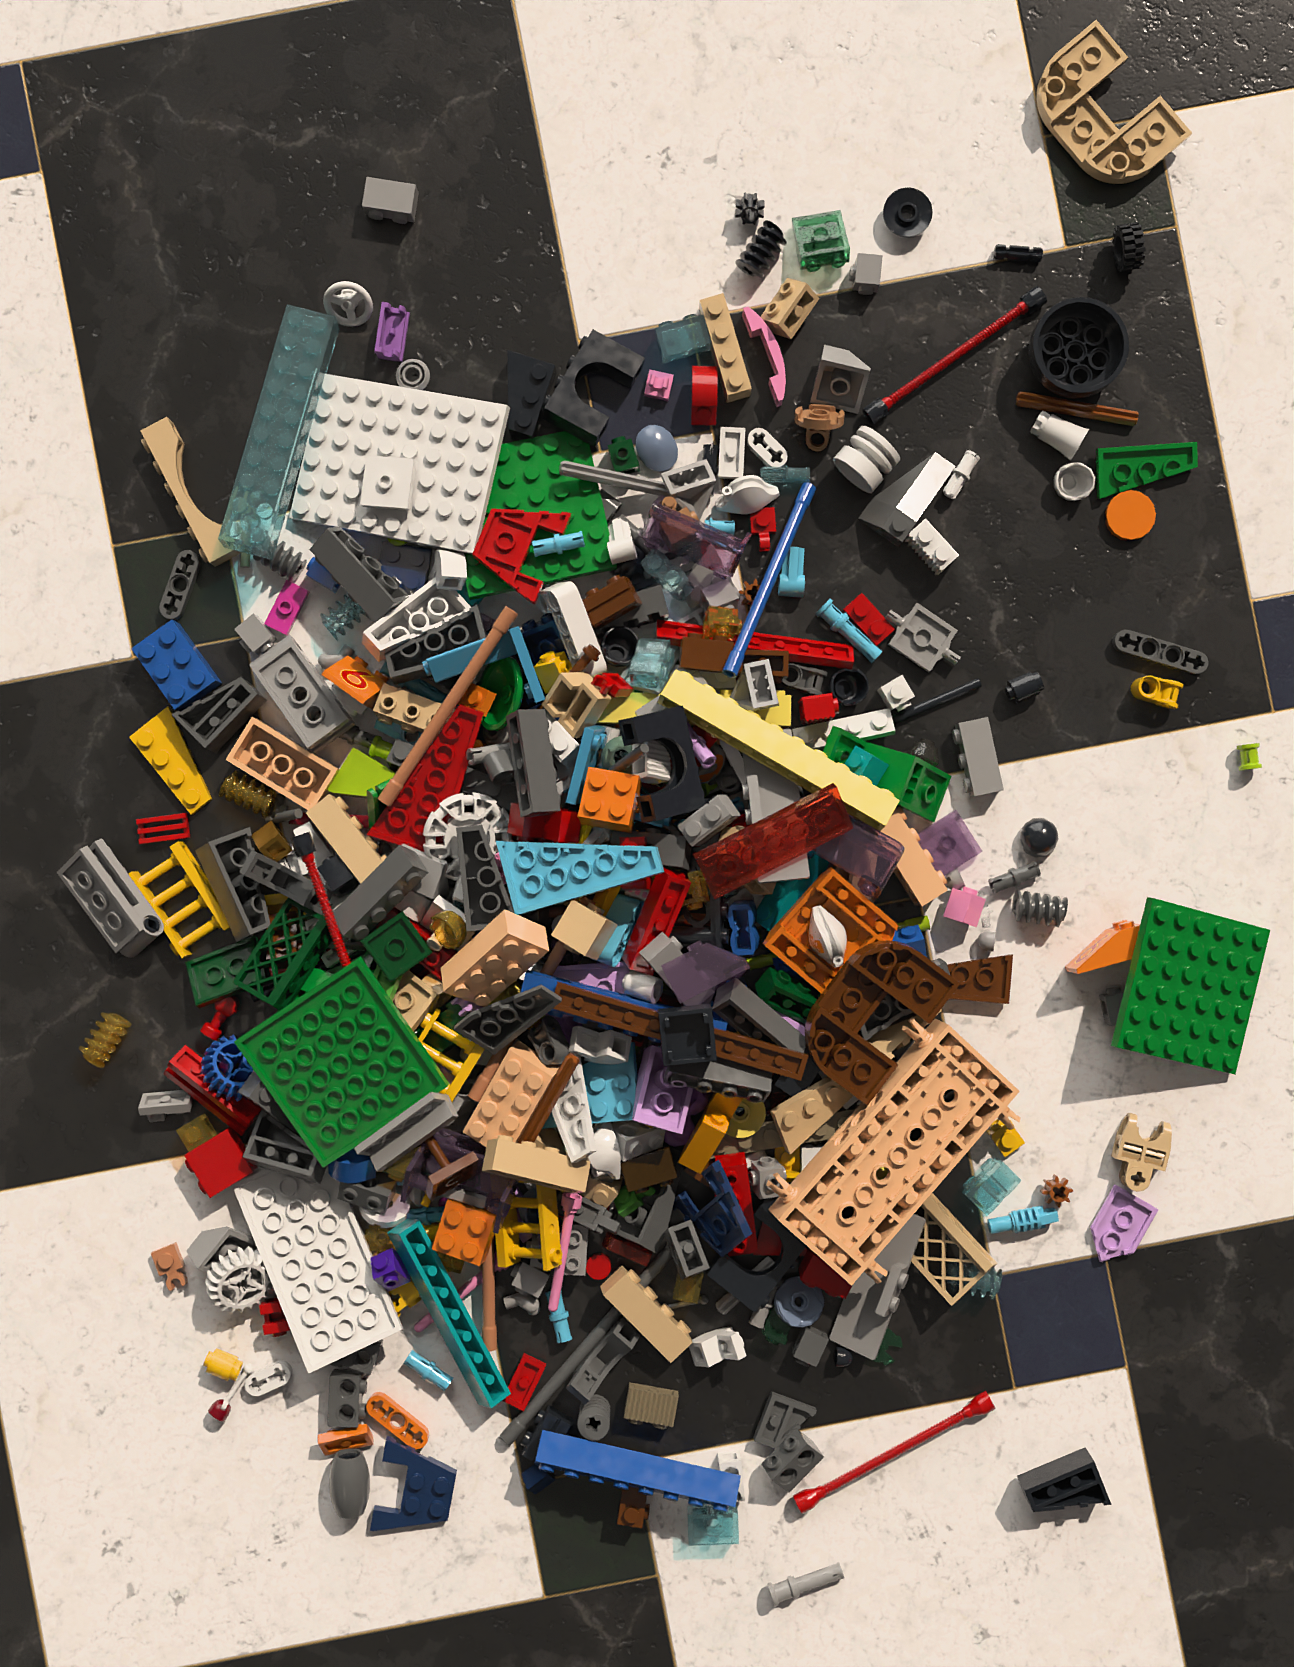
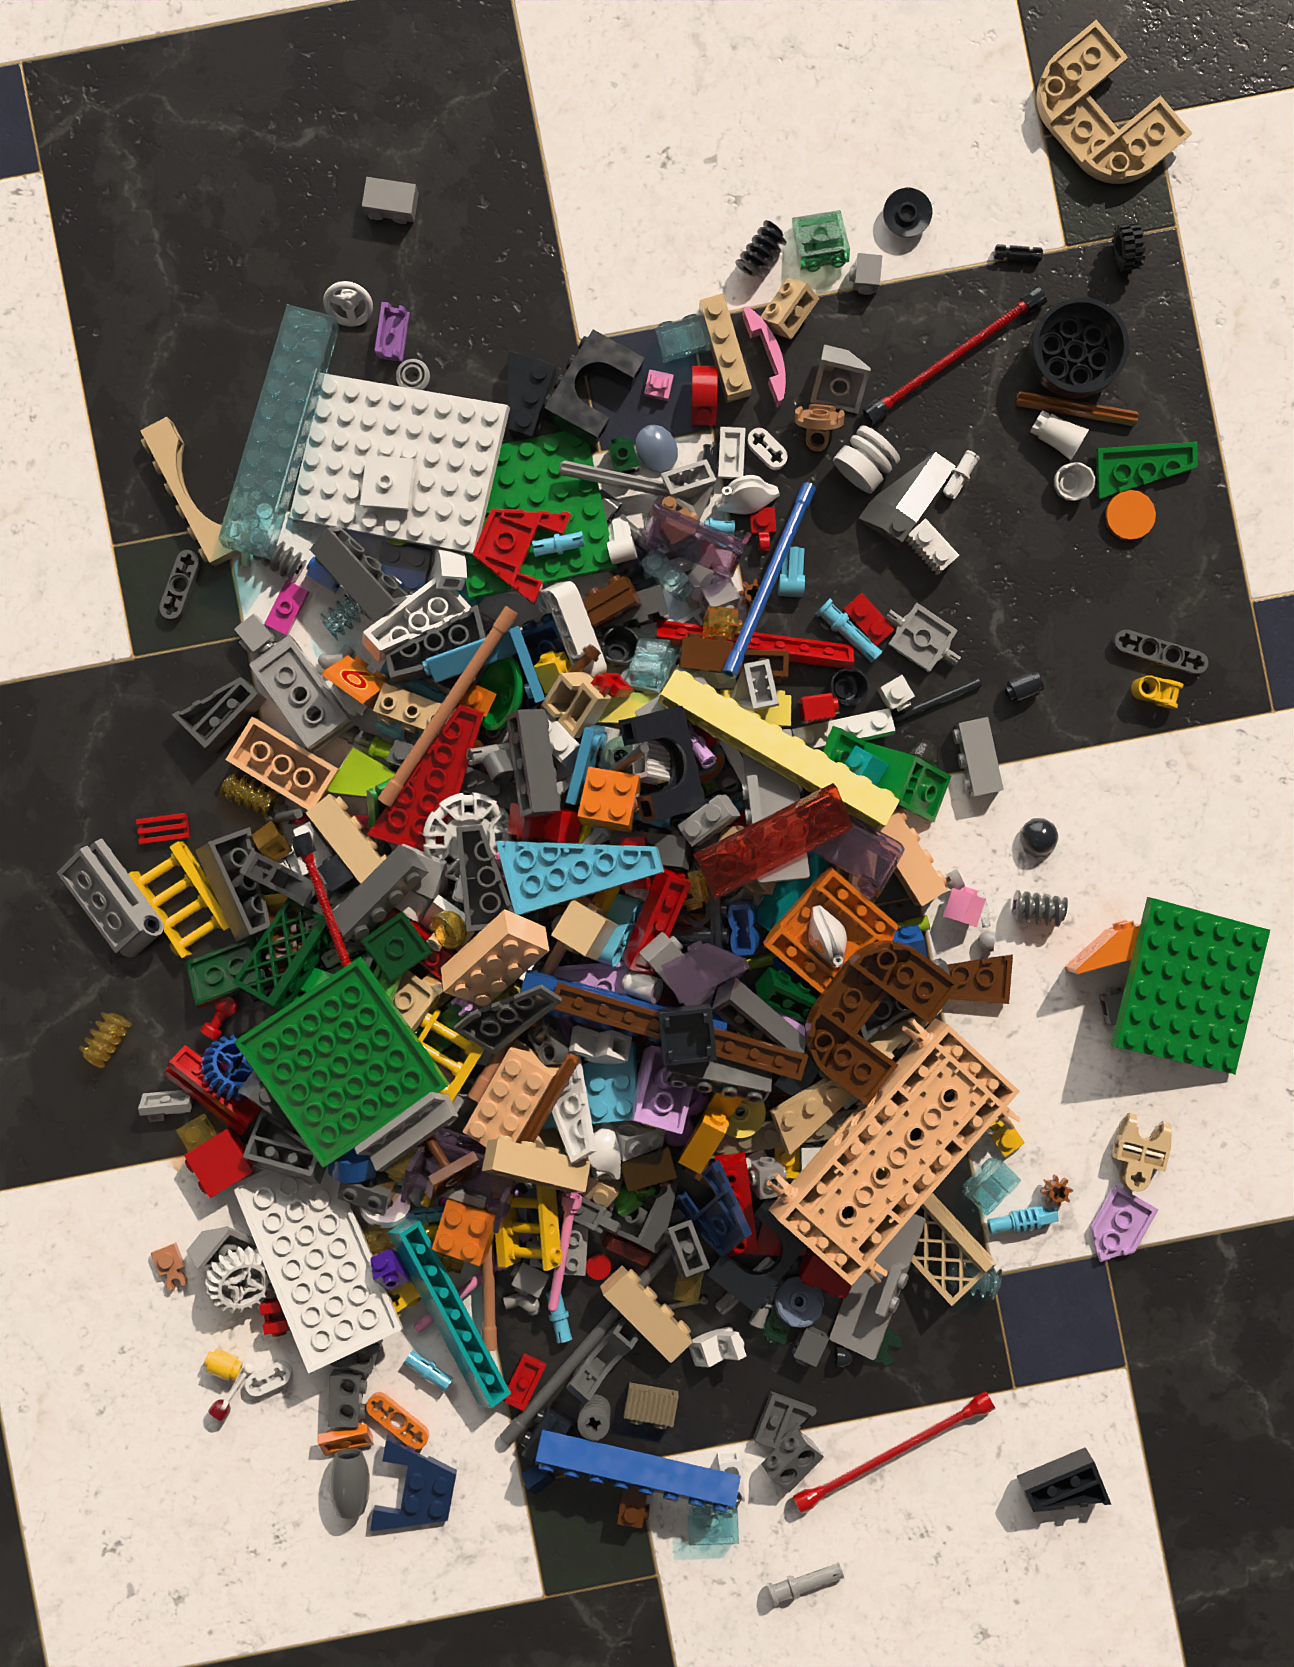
(168, 753): yellow wing -> none
(176, 665): blue brick -> none
(749, 208): black gear -> none
(785, 474): clear light blue axle -> none
(805, 679): dark grey piece -> none
(949, 842): clear purple plate -> none
(1014, 877): dark grey pin -> none
(1249, 756): lime bush -> none

